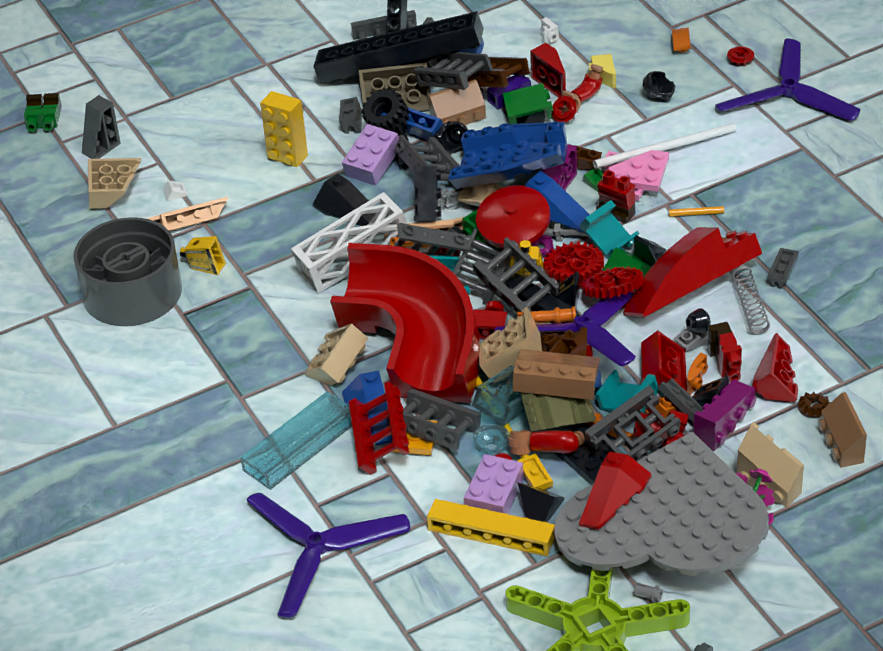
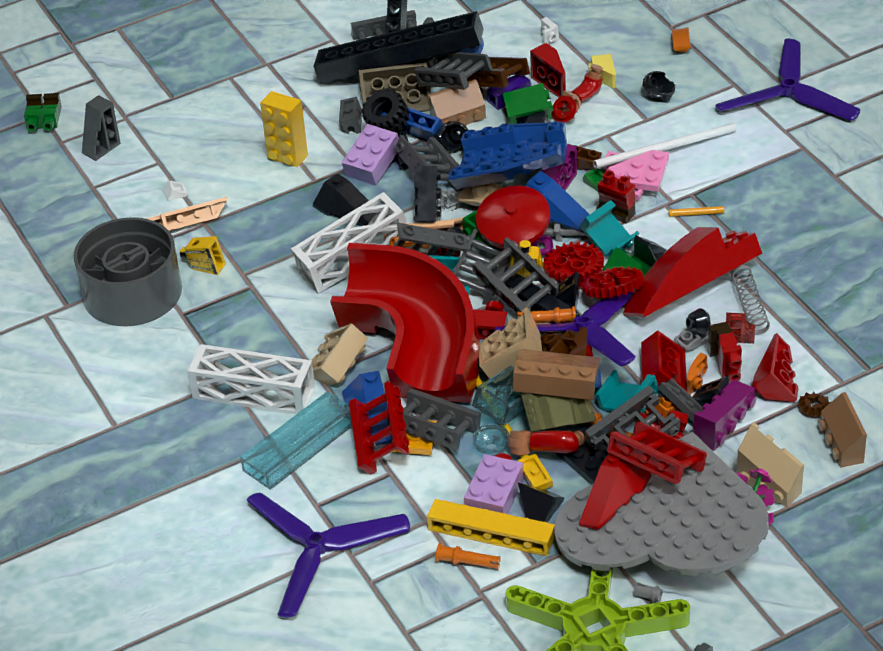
(109, 179): tan wedge -> none
(207, 372): none -> white piece
(459, 556): none -> orange pin
(657, 452): none -> red fence
(740, 55): red gear -> none
(741, 328): none -> clear red brick
(782, 266): dark grey hinge -> none

